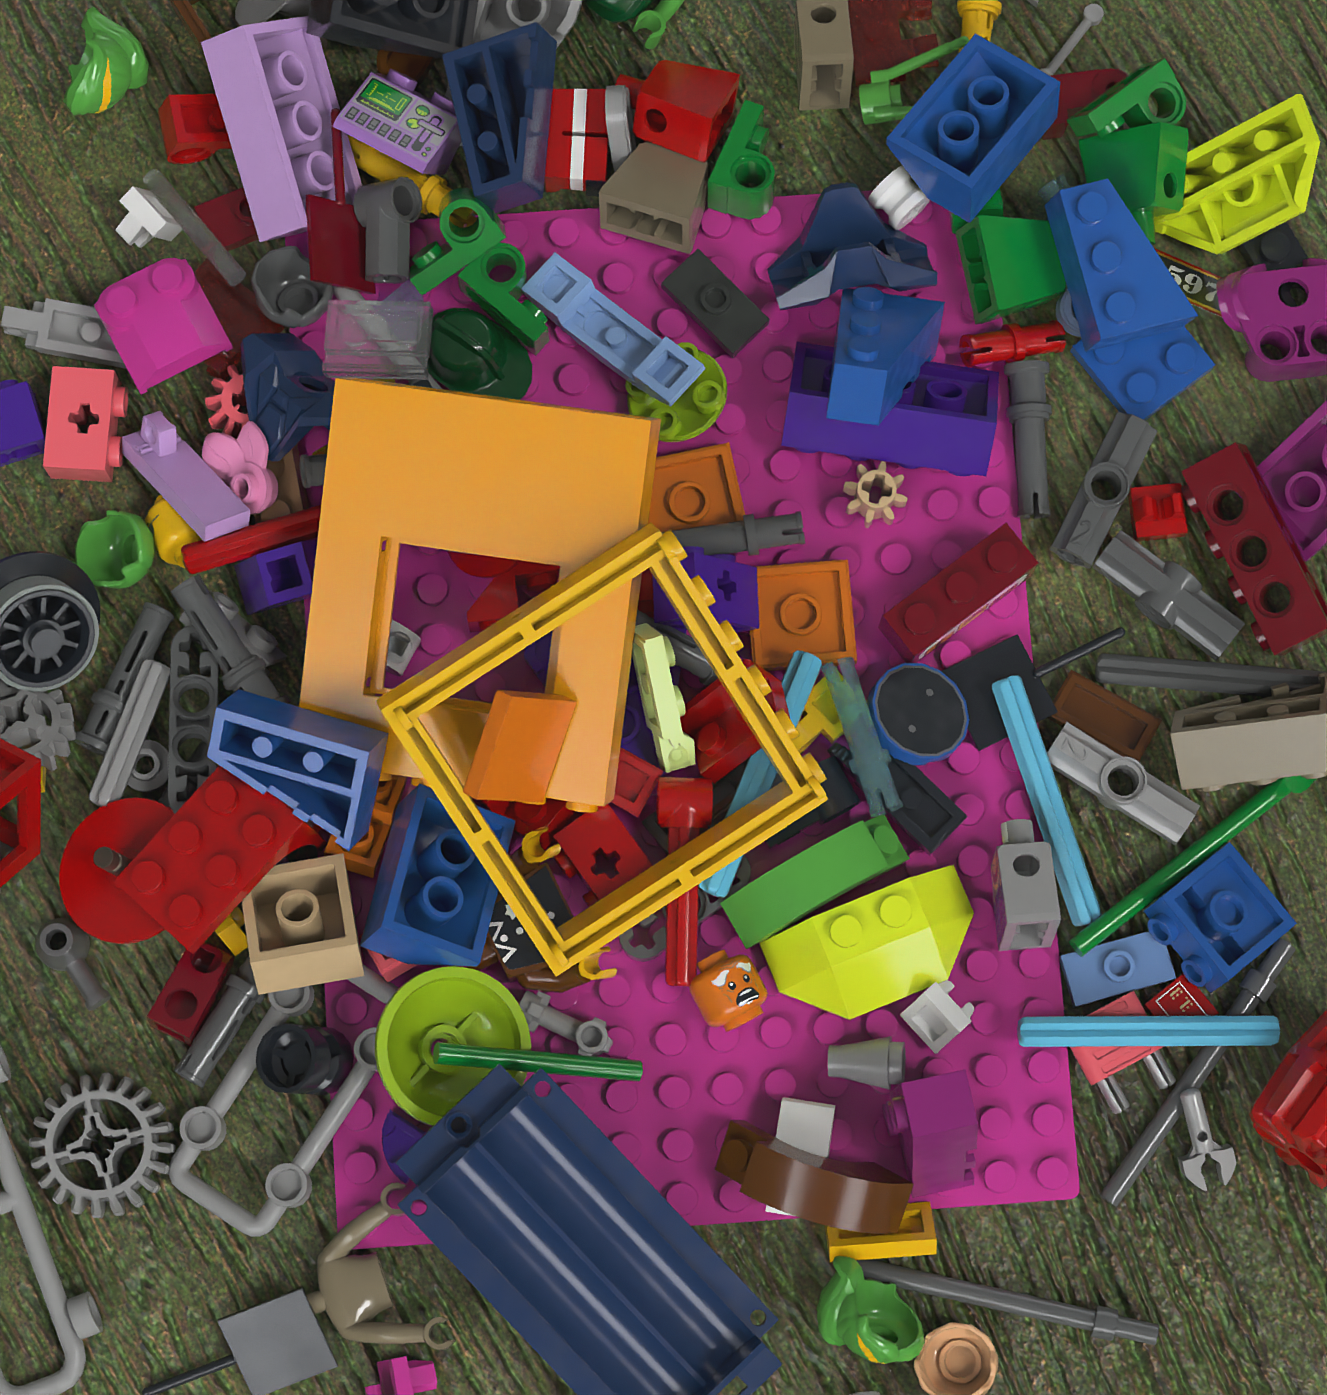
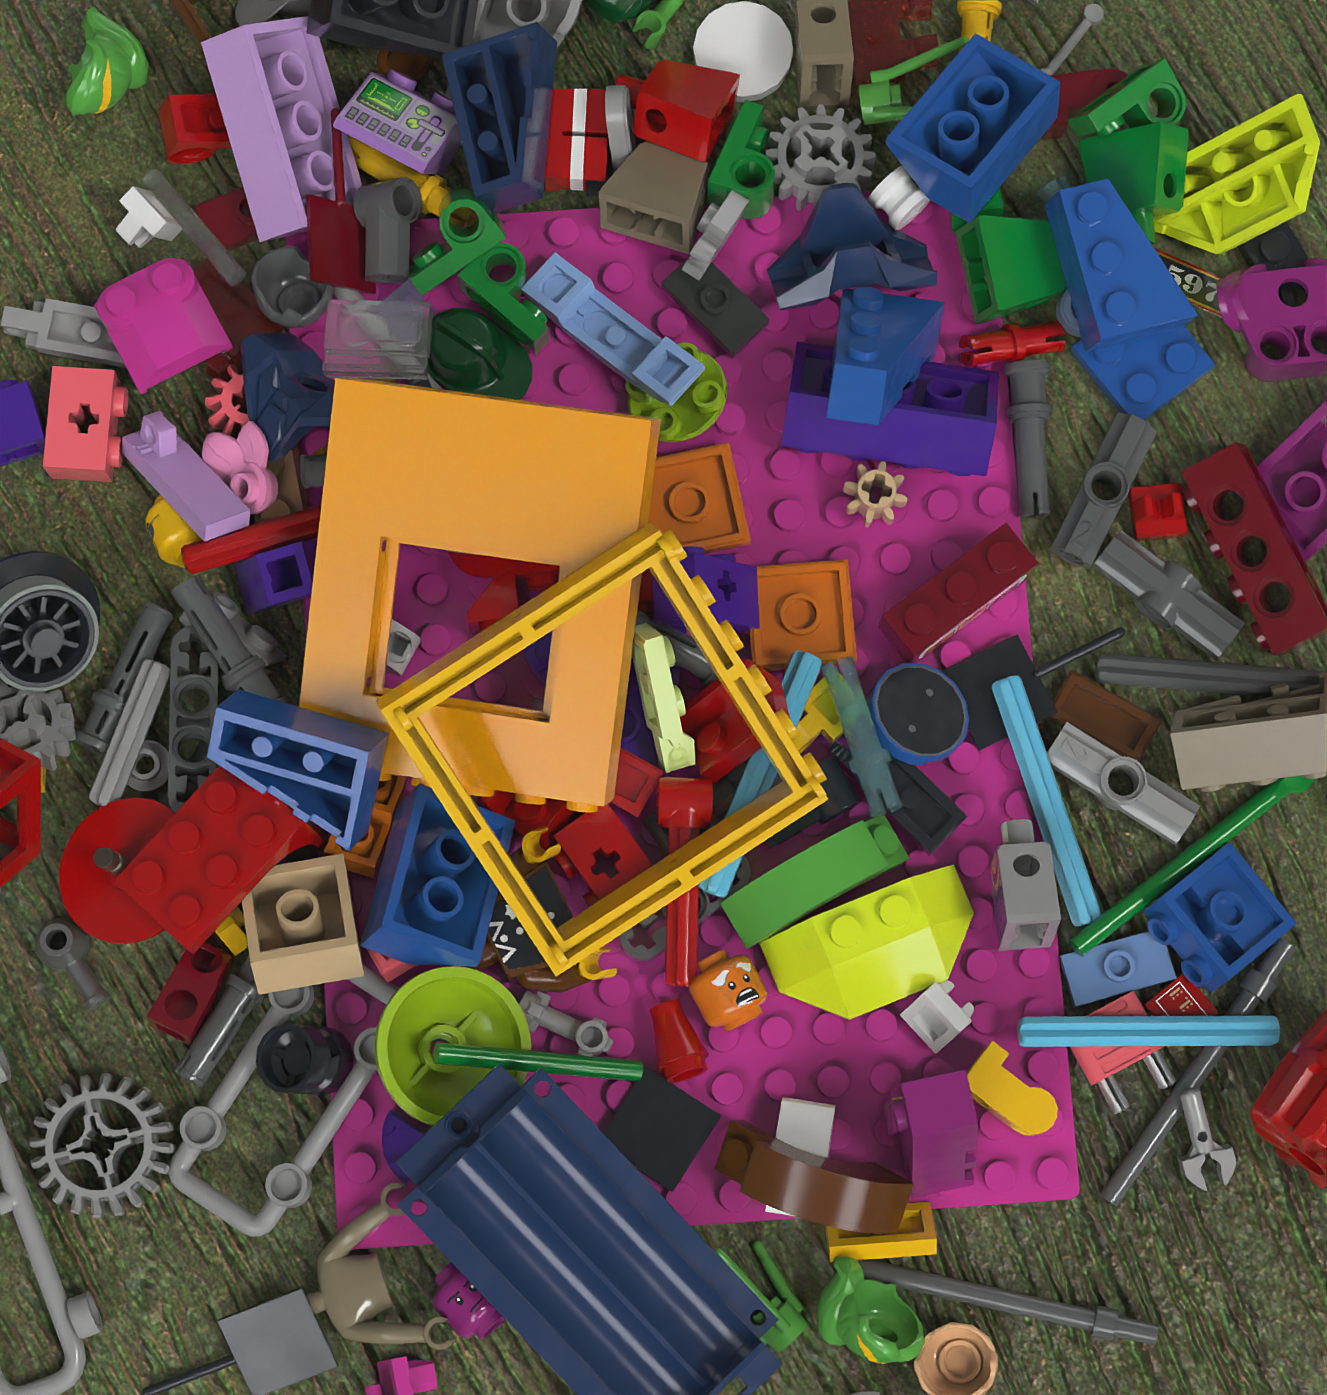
(115, 550): bright green hair -> none
(464, 1305): none -> magenta head
(519, 746): orange tile -> none
(660, 1128): none -> black piece
(676, 1043): none -> red cone
(717, 227): none -> light grey plate
(745, 535): dark grey pin -> none
(748, 42): none -> white tile
(790, 1320): none -> bright green plant
(820, 139): none -> light grey gear
(869, 1062): light grey cone -> none
(1008, 1098): none -> yellow leg

